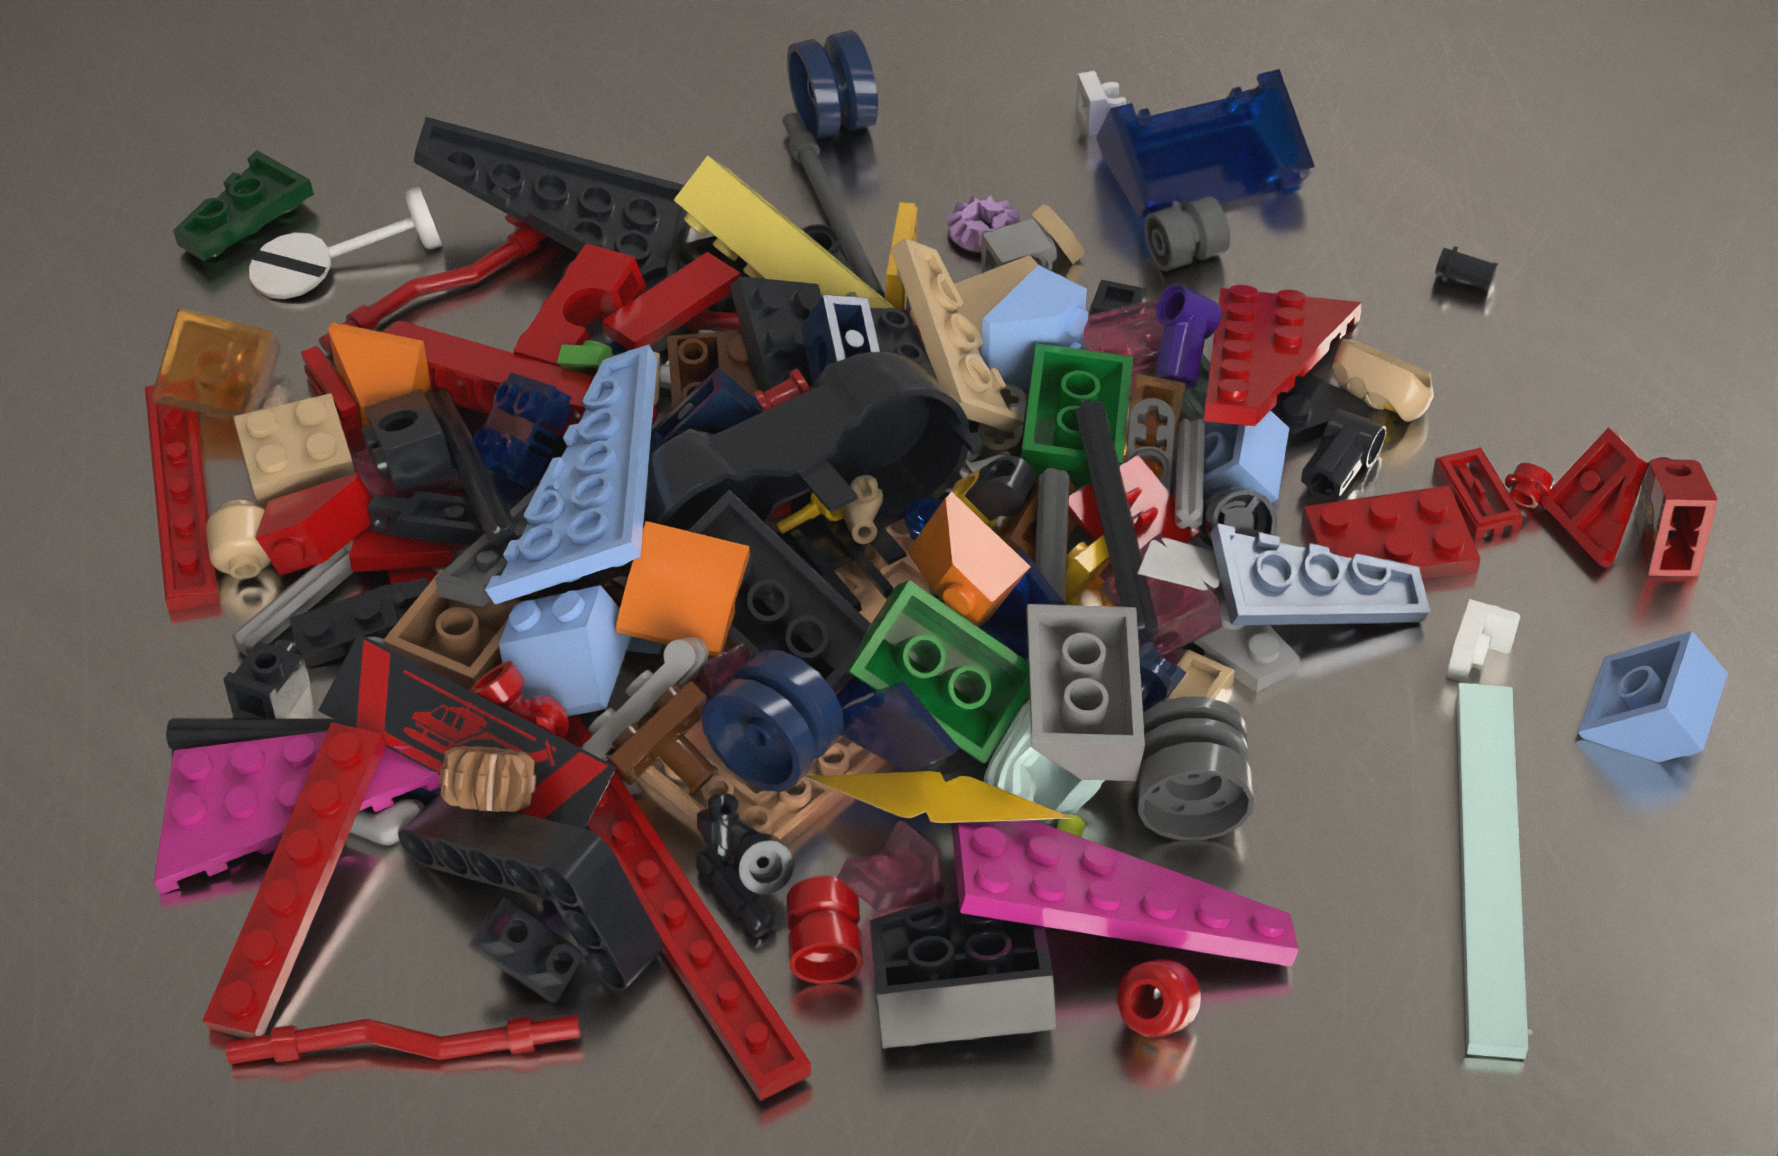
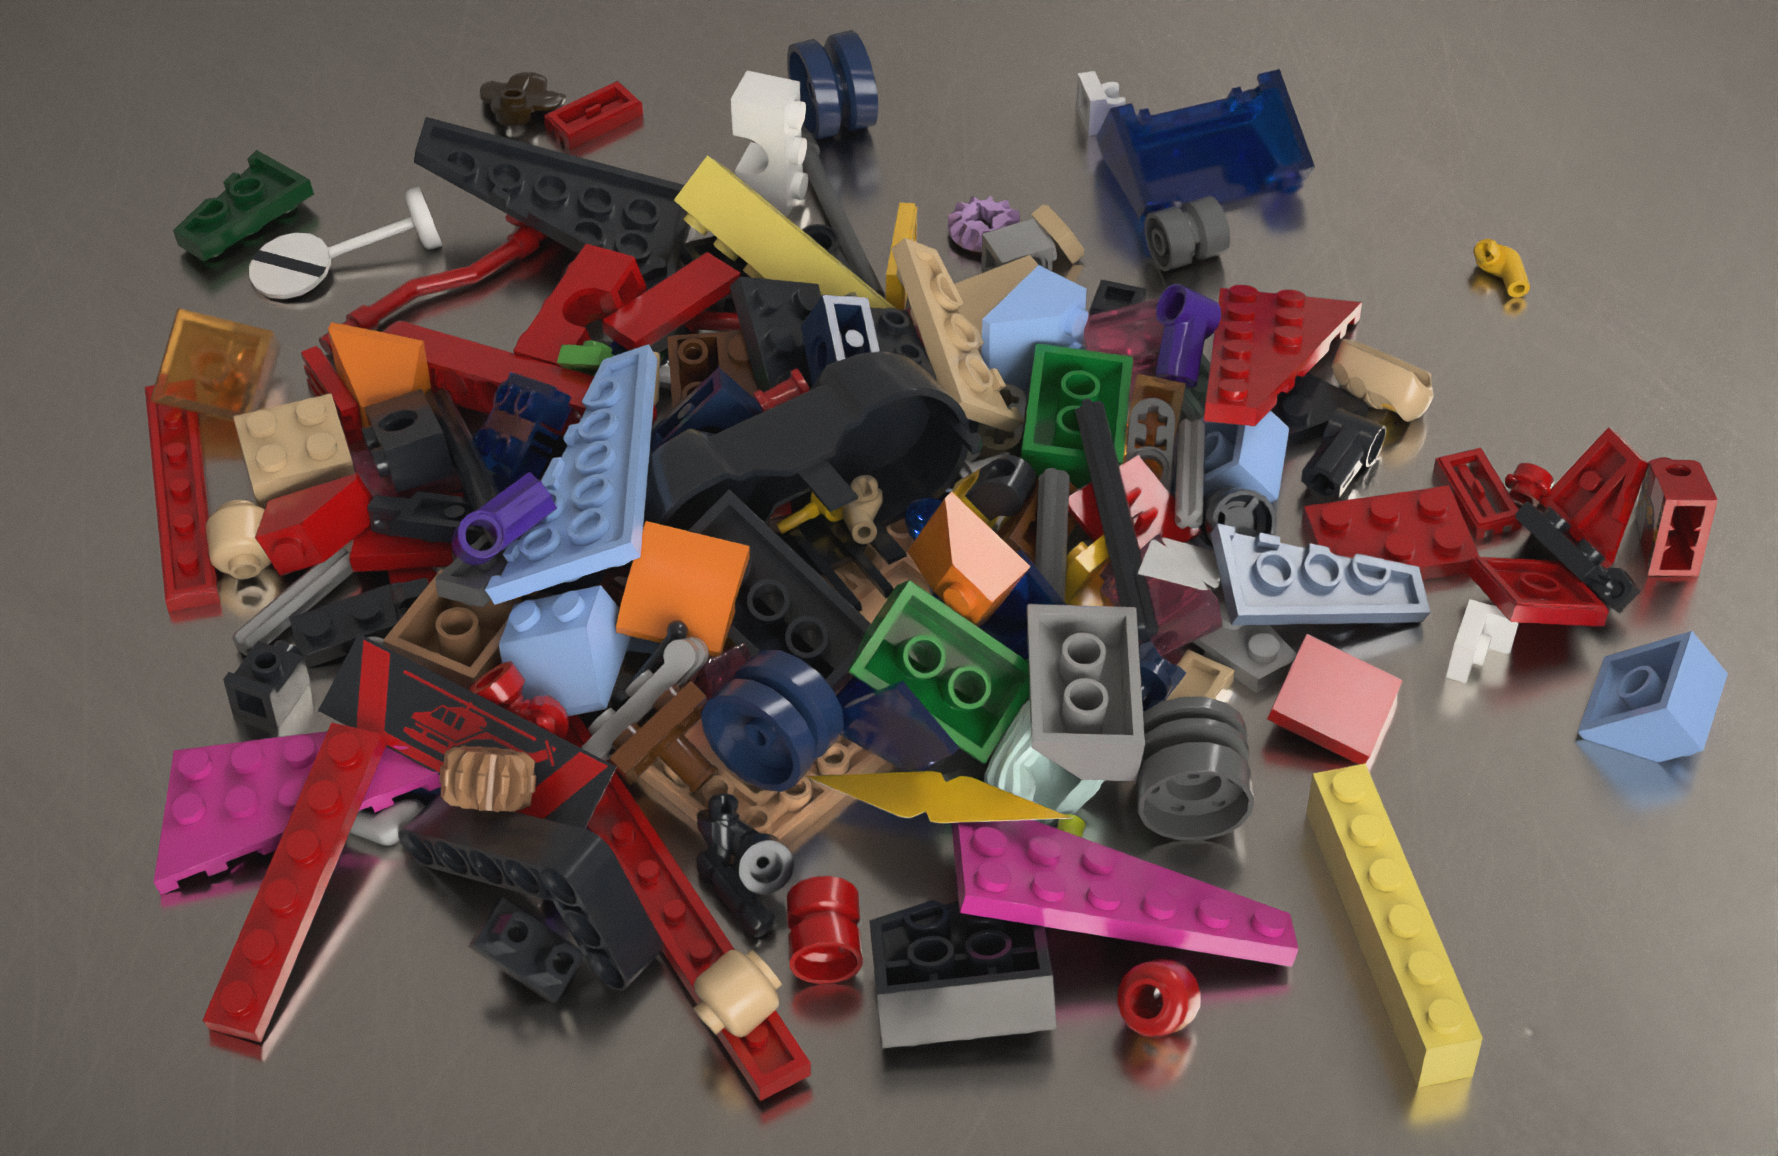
(201, 732): black axle -> none
(289, 1043): red bar -> none
(505, 518): none -> dark purple piece
(520, 97): none -> dark brown plate
(593, 115): none -> red tile
(675, 631): none -> black hinge
(736, 993): none -> tan head
(772, 116): none -> white arch
(898, 877): clear pink slope -> none
(1335, 700): none -> tile
(1393, 927): none -> light yellow brick
(1466, 269): black pin -> none
(1490, 873): light aqua tile -> none
(1502, 263): none -> yellow arm
(1537, 591): none -> red tile
(1581, 558): none -> black hinge

